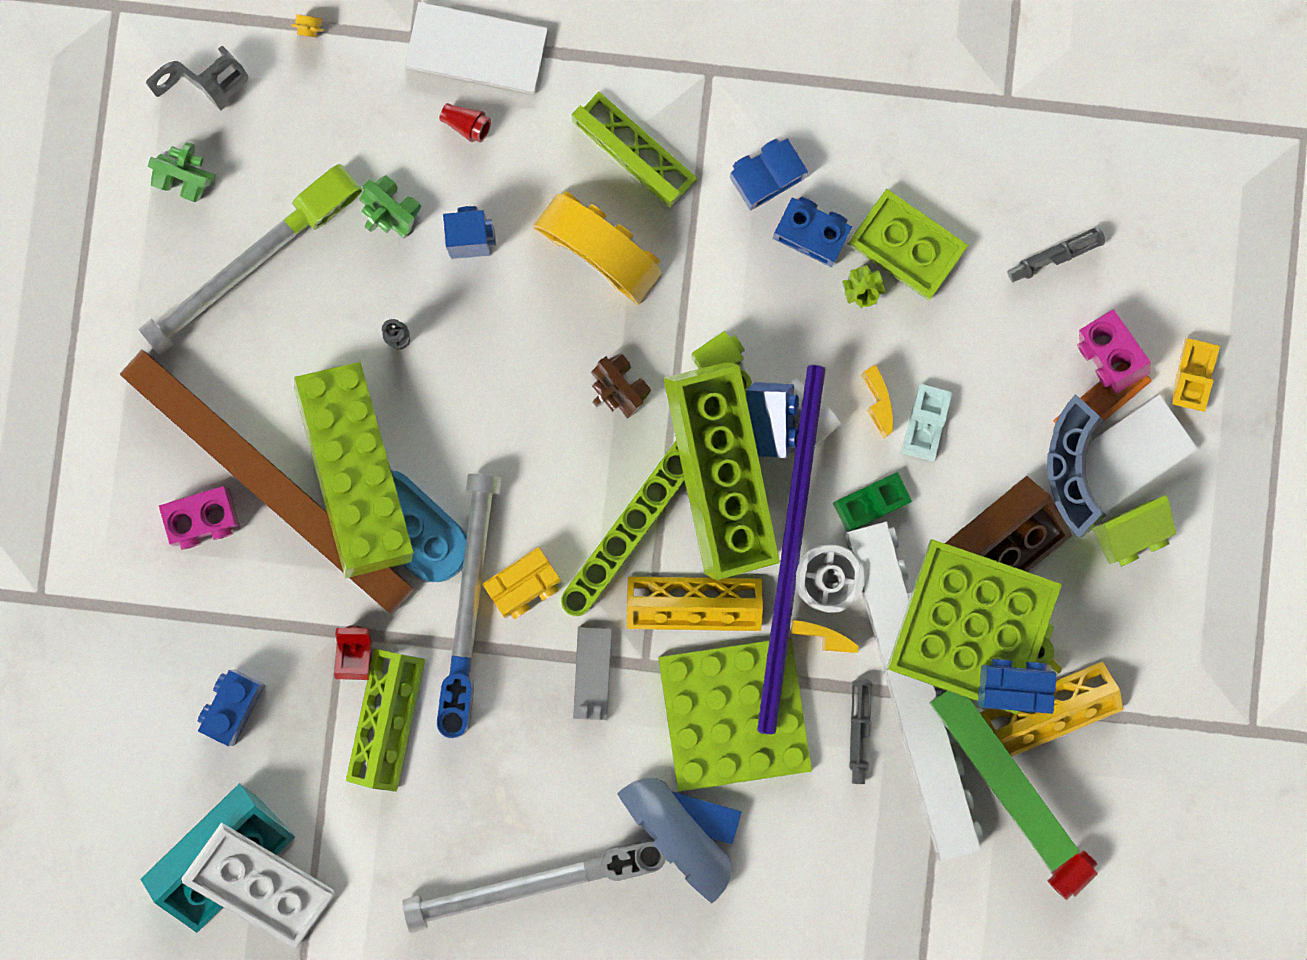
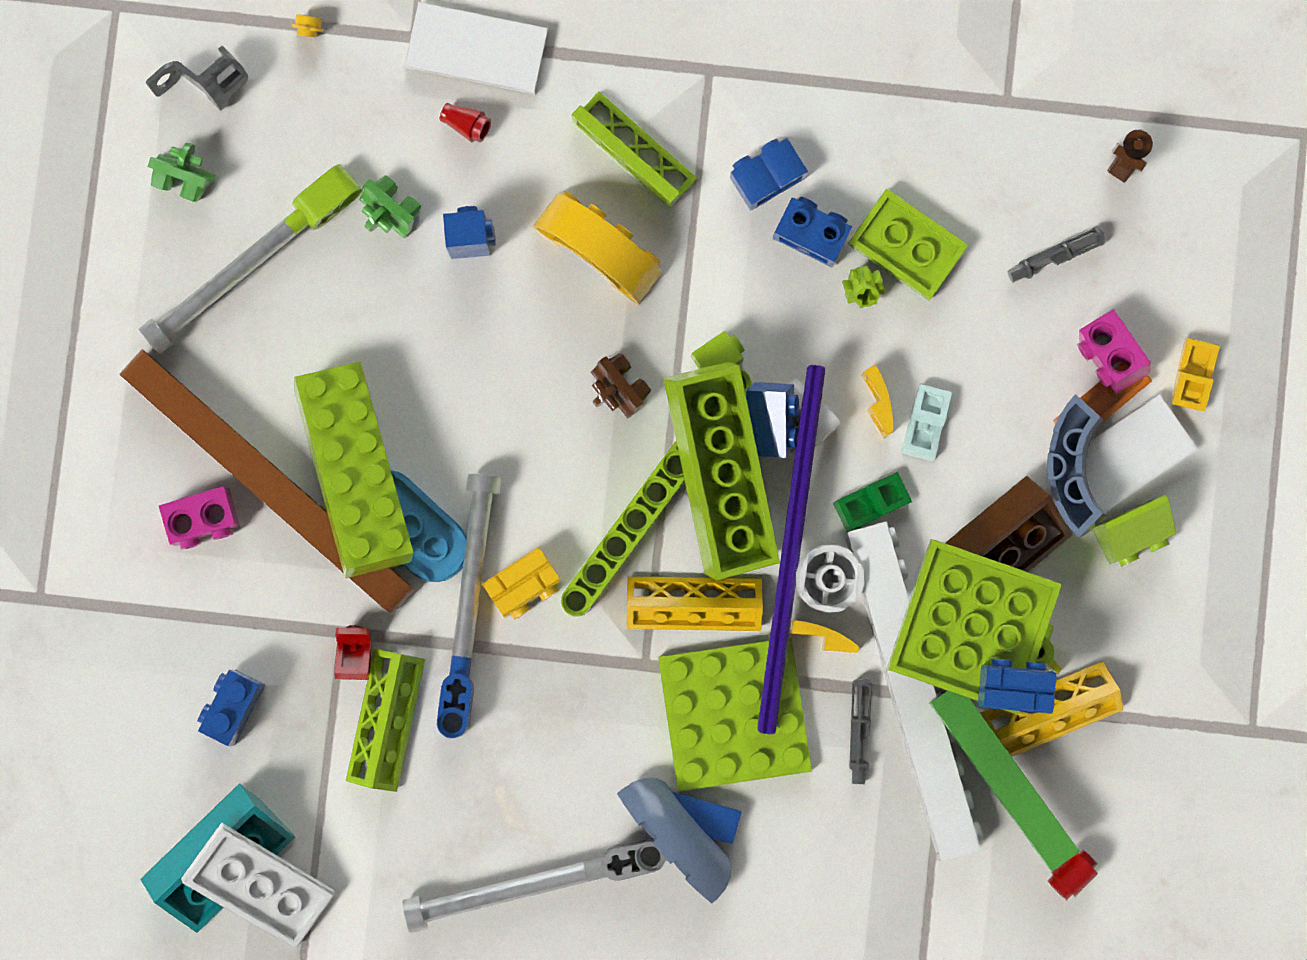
(389, 332): dark grey pin -> none
(592, 673): light grey hinge -> none
(1135, 146): none -> reddish brown hips

